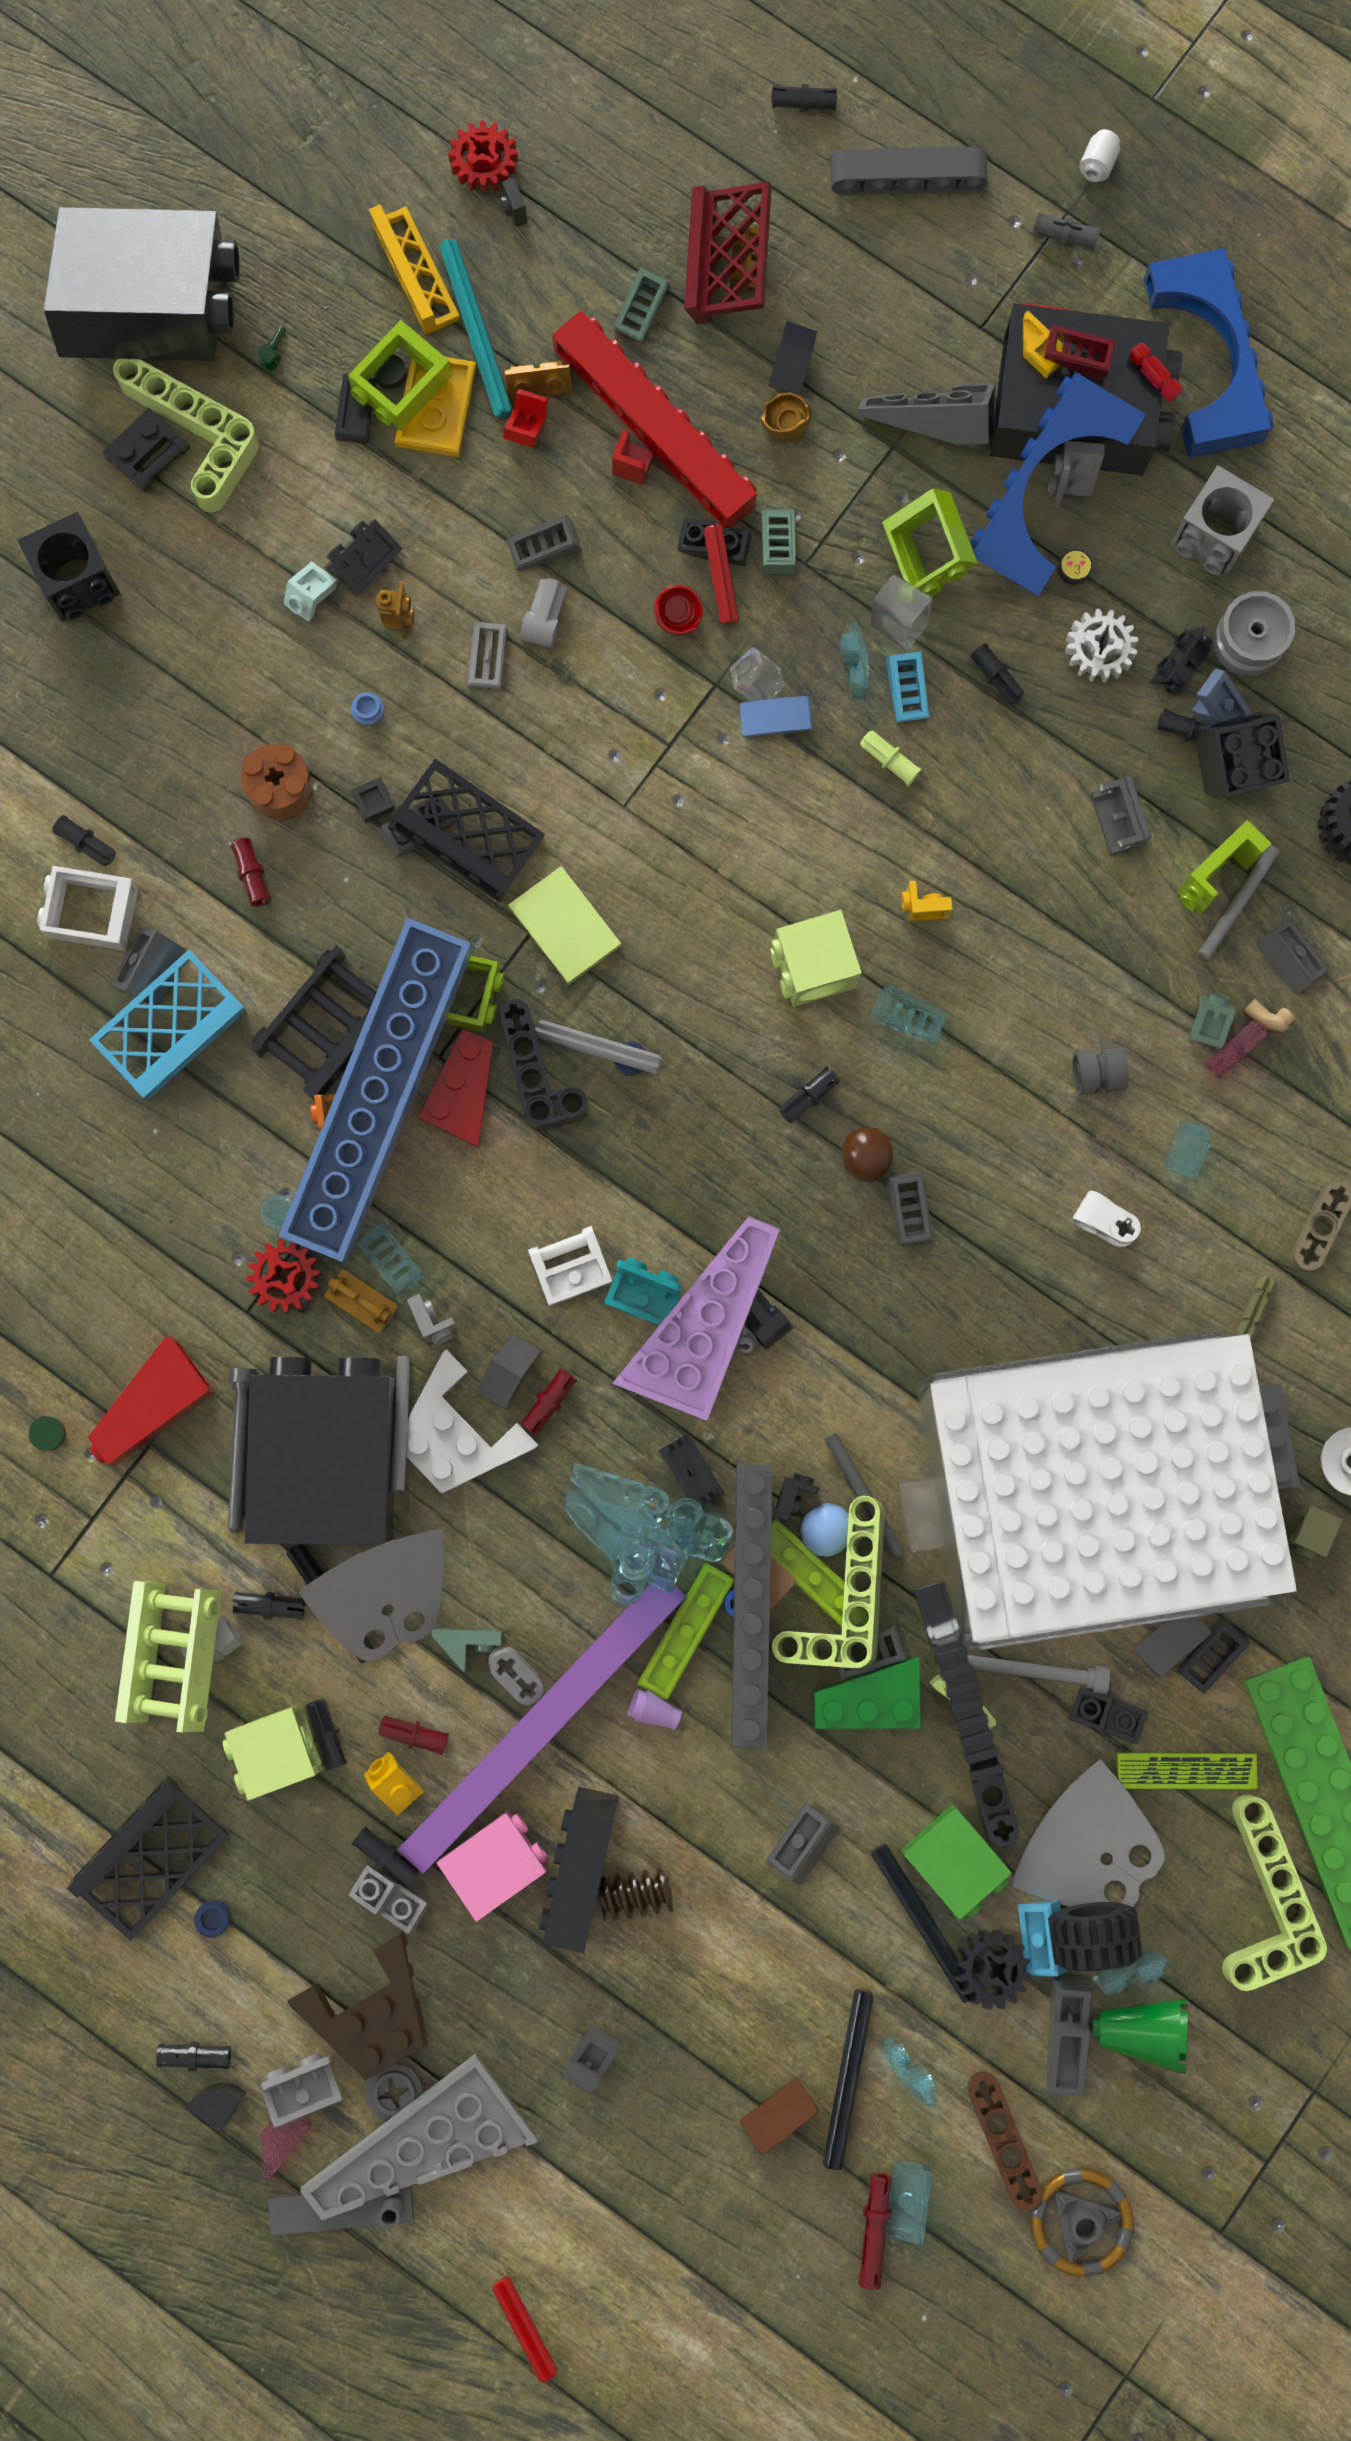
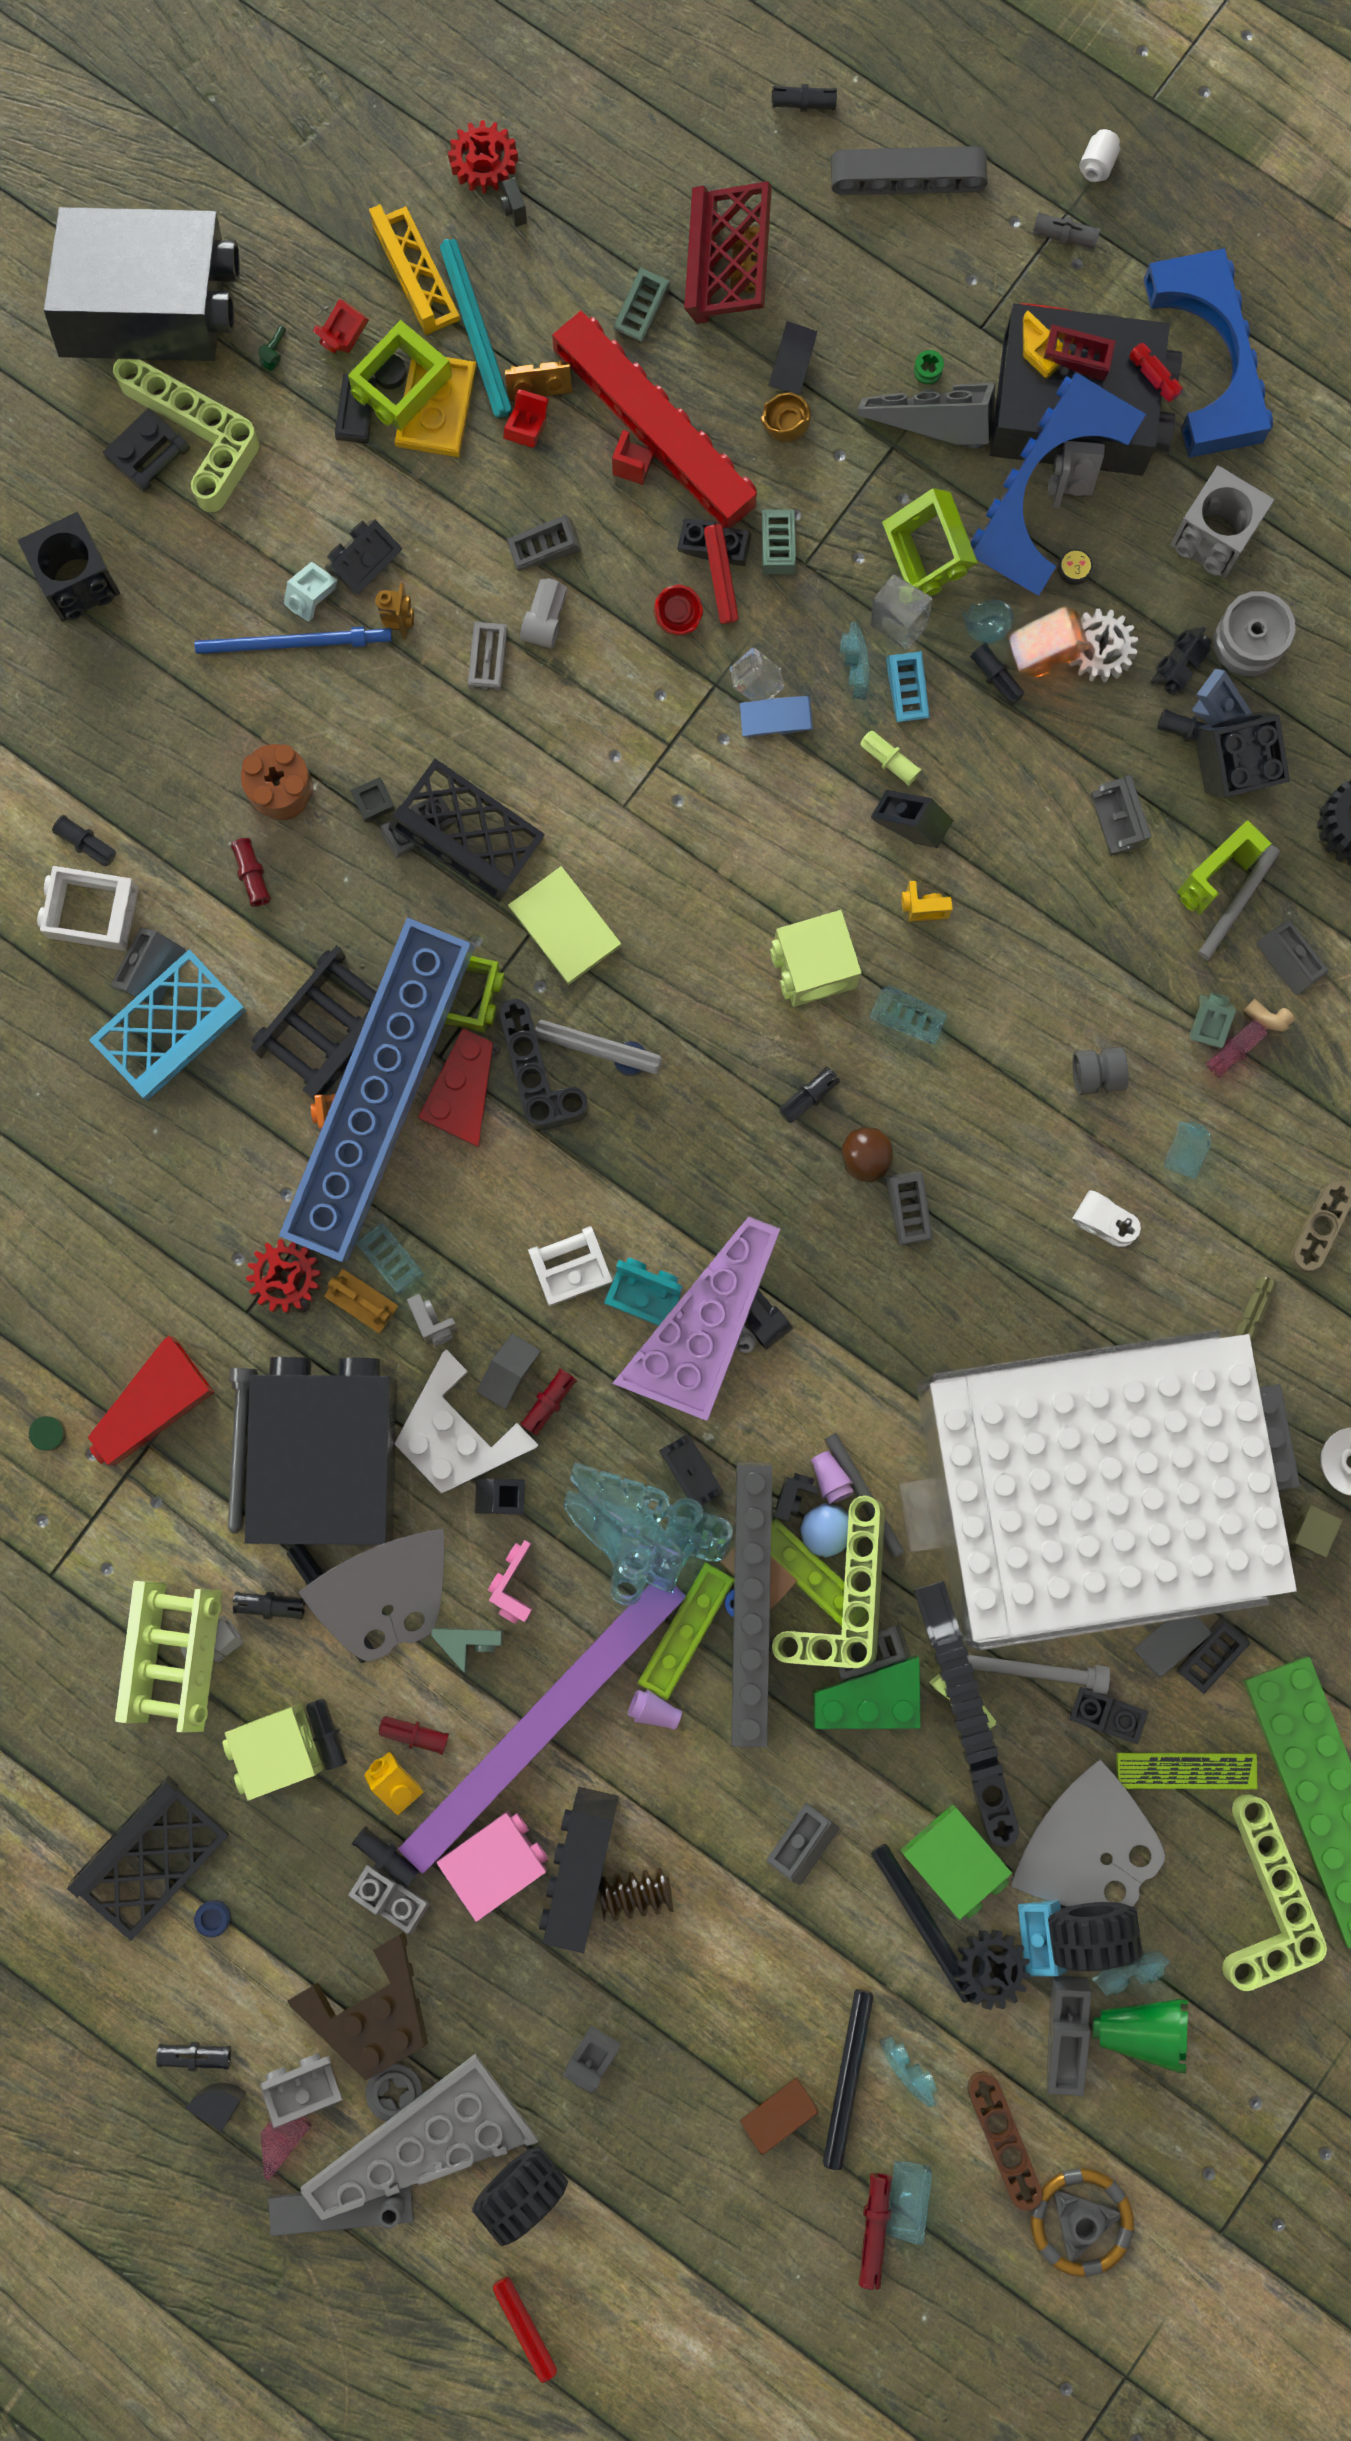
(274, 1211): clear light blue plate -> none
(341, 328): none -> red bracket
(357, 637): none -> blue bar
(367, 709): medium blue plate -> none
(400, 1424): light grey bar -> none
(499, 1496): none -> black brick
(511, 1608): none -> bright pink bracket
(520, 2196): none -> black tyre
(521, 1670): light grey beam -> none
(831, 1478): none -> lavender cone
(913, 818): none -> black slope
(925, 376): none -> green bush
(989, 621): none -> clear light blue hair
(1048, 642): none -> clear orange brick

